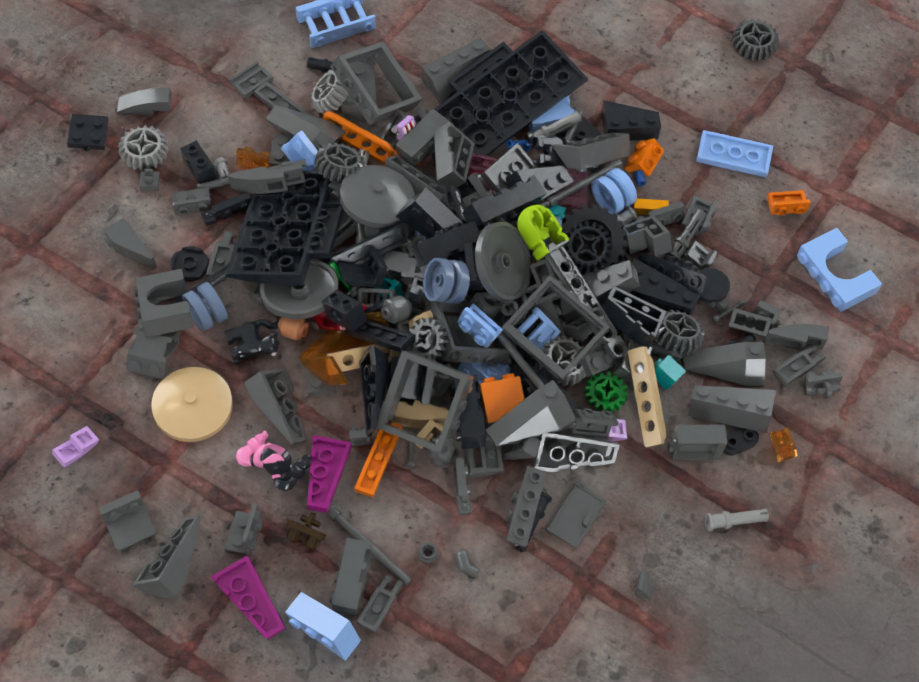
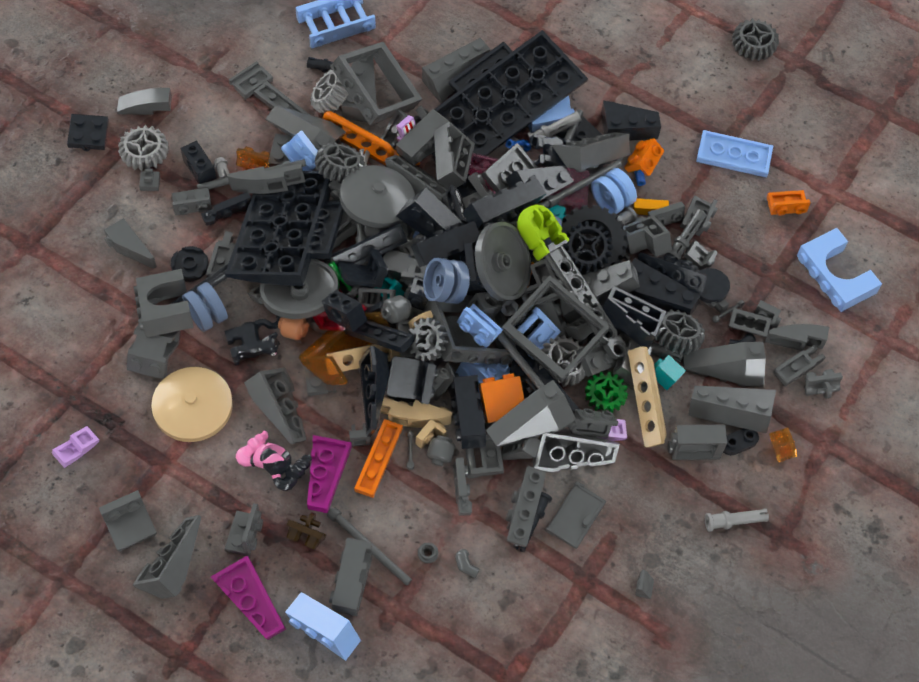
(379, 605): dark grey hinge -> none
(395, 392): dark grey window -> none

